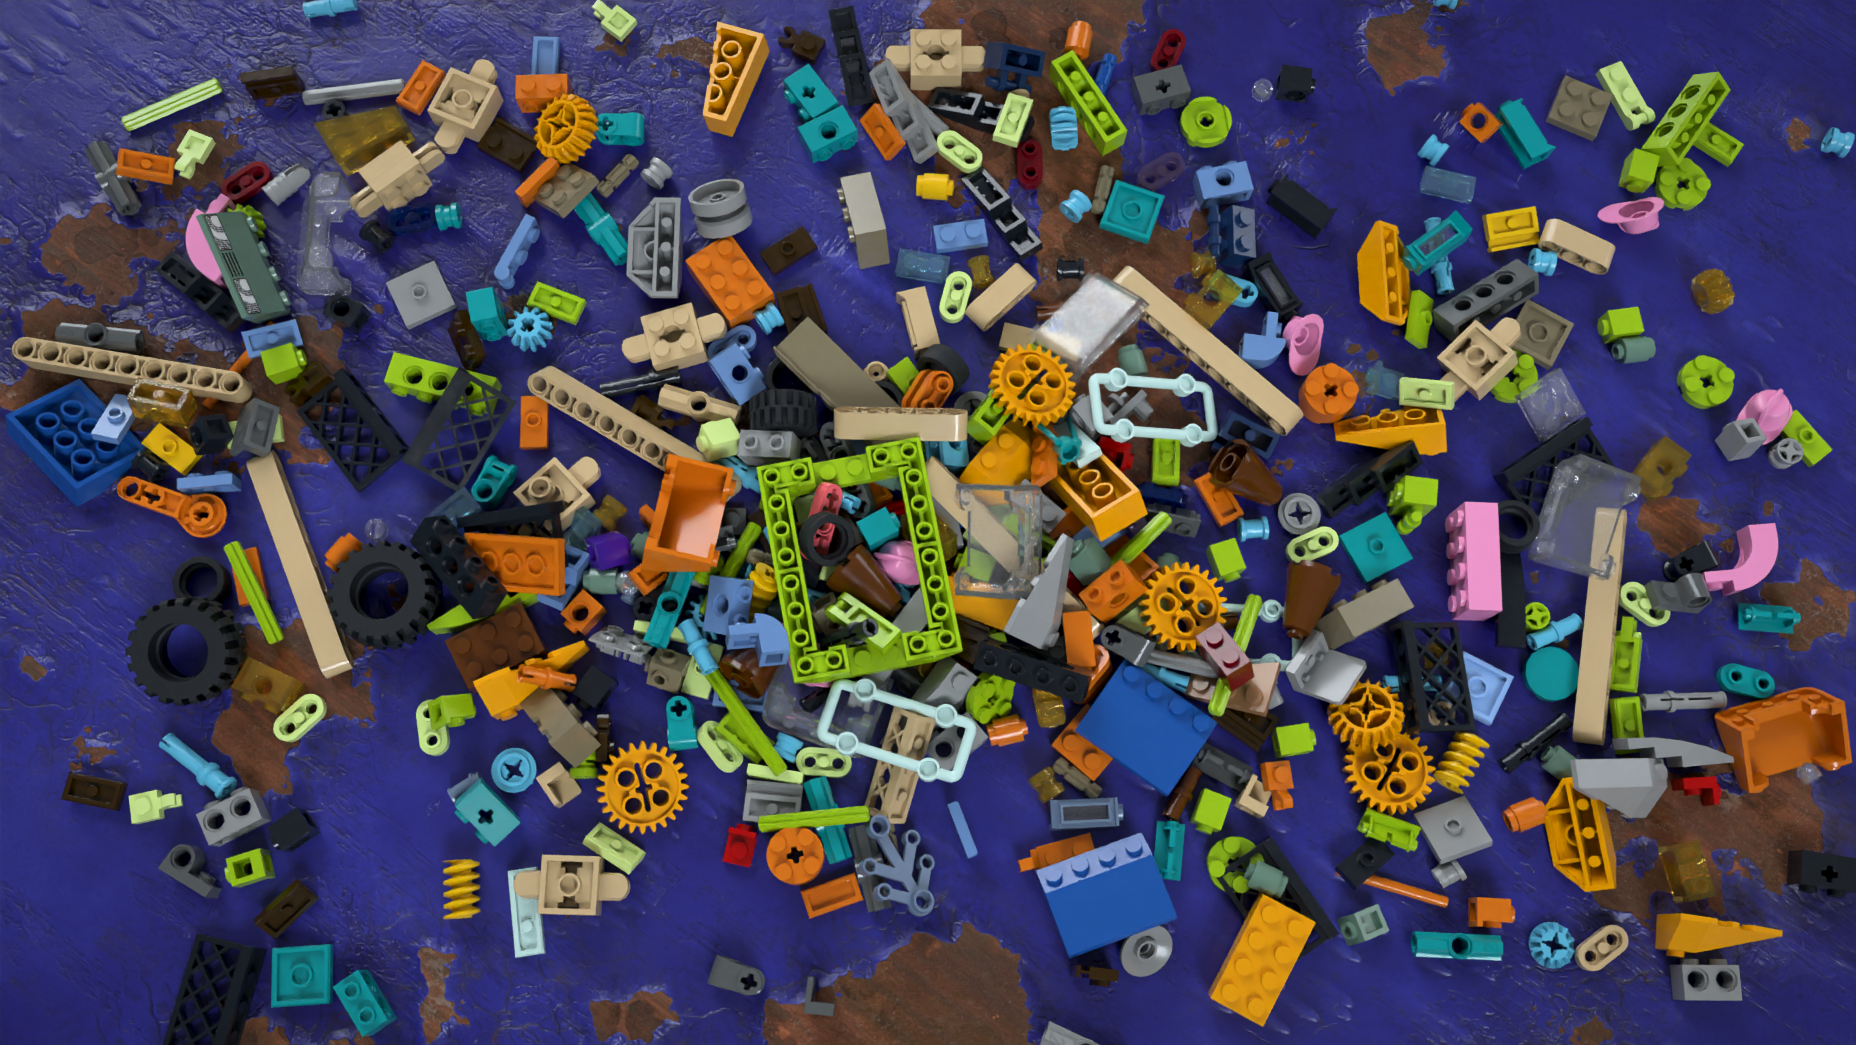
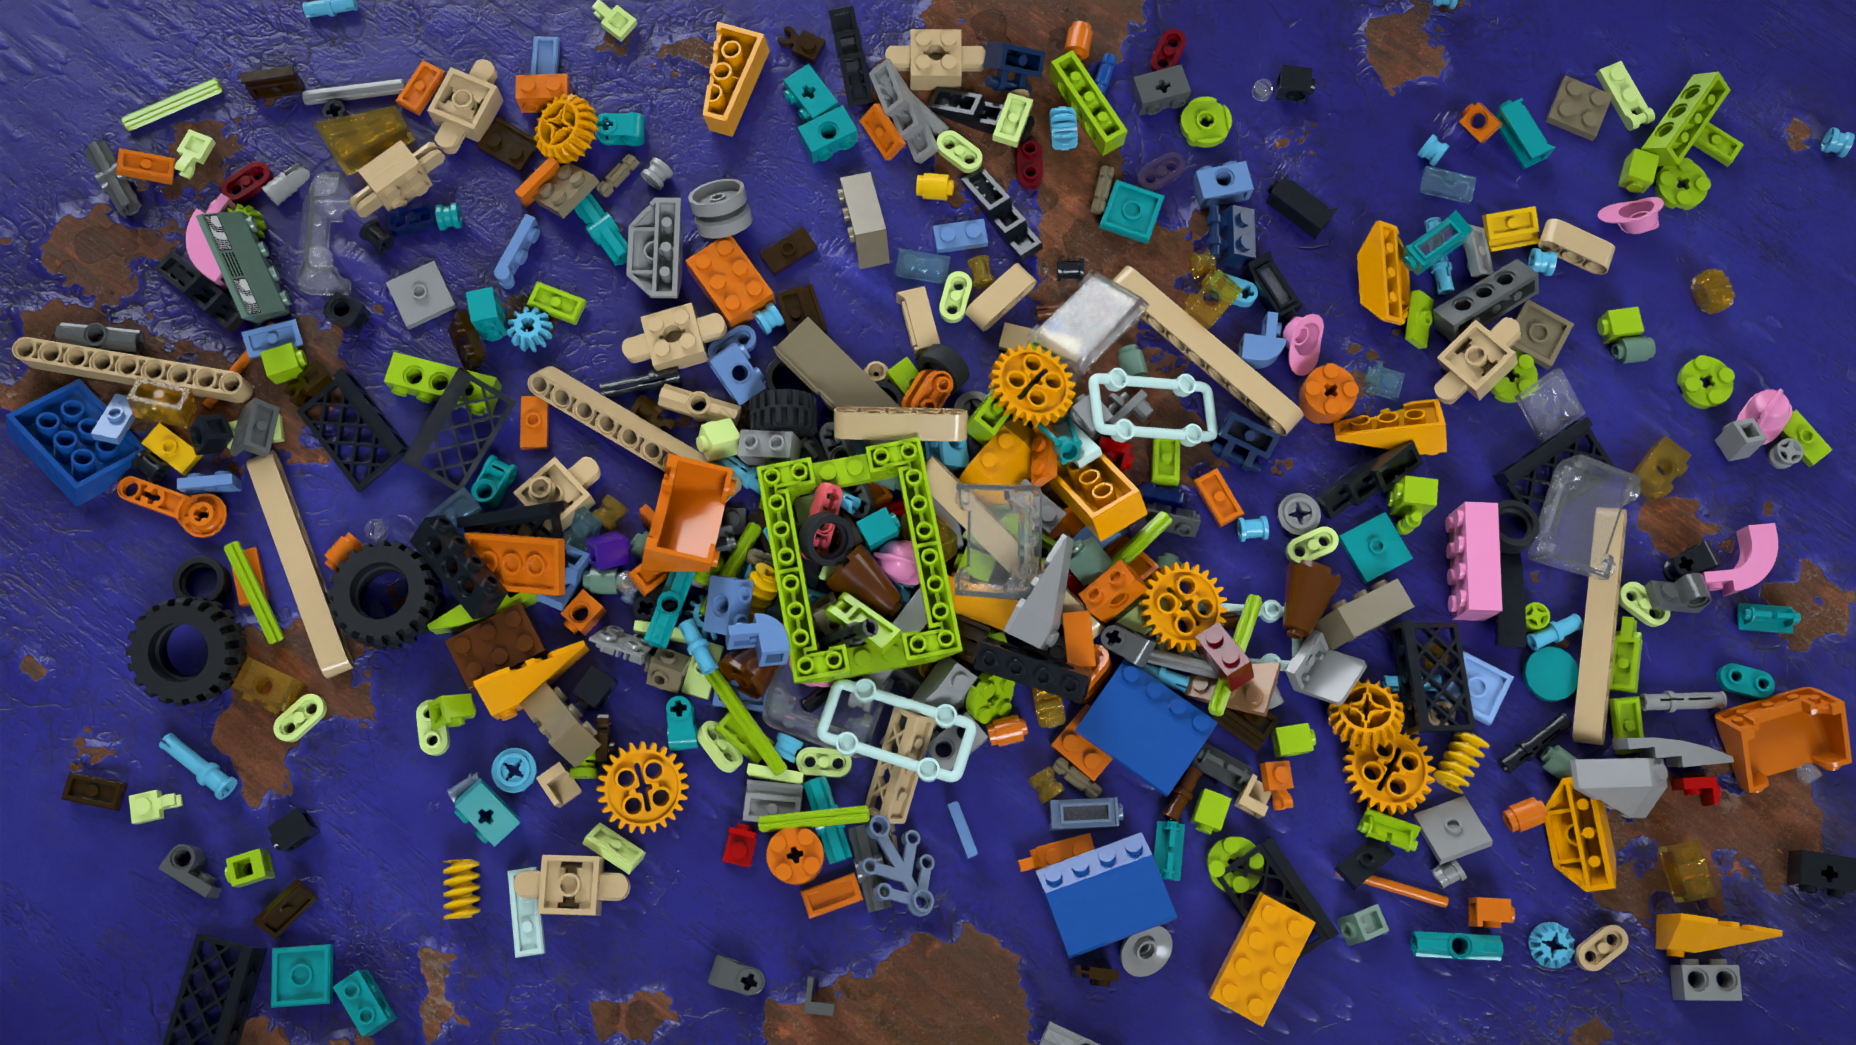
(235, 822): light grey brick -> none
(546, 678): orange pin -> none
(1075, 206): medium azure wheel -> none
(1225, 560): lime brick -> none
(1244, 474): reddish brown cone -> none
(1265, 879): sand green brick -> none
(1426, 393): yellowish green plate -> none
(1478, 254): none -> light grey plate

